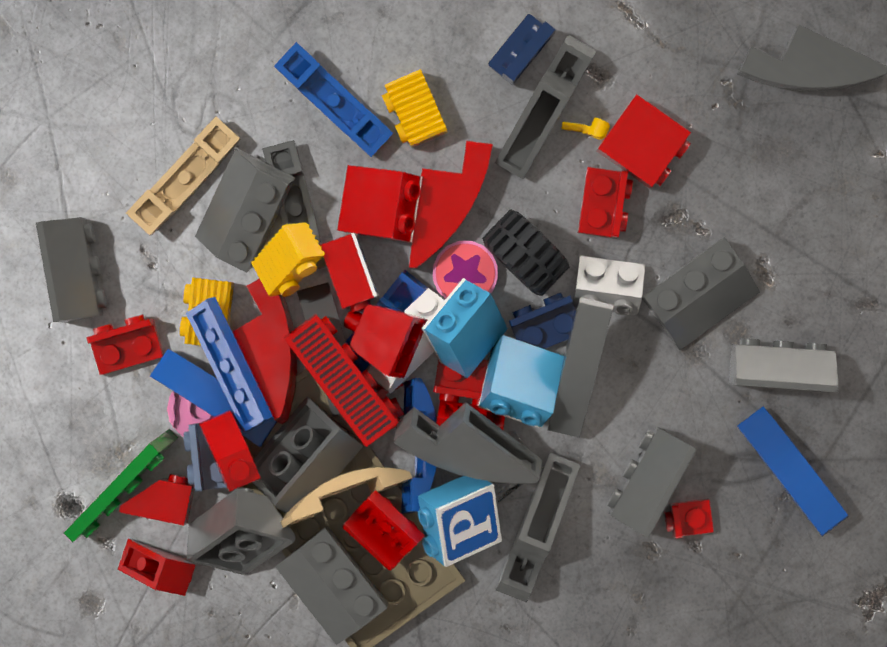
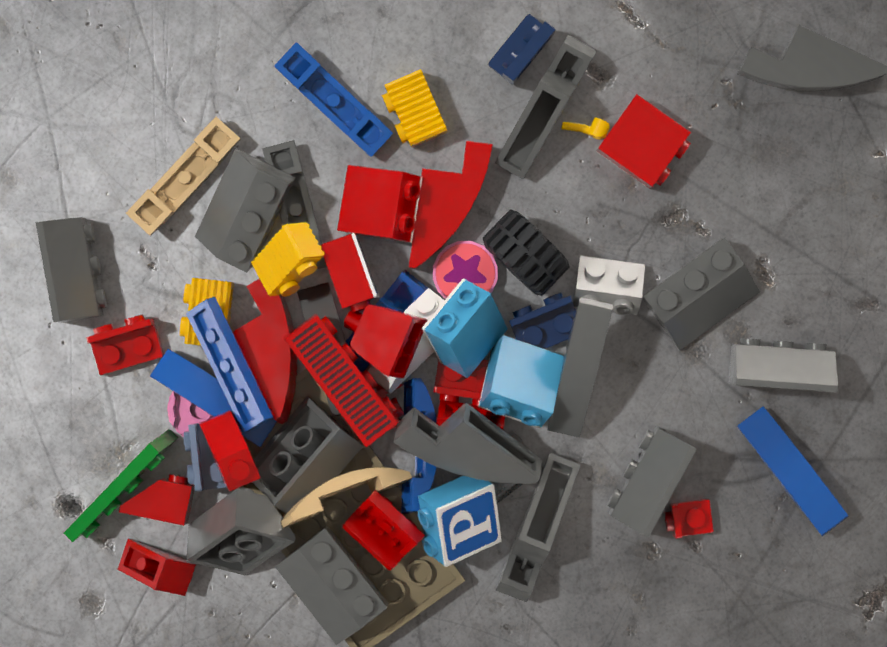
(604, 202): red bracket -> none

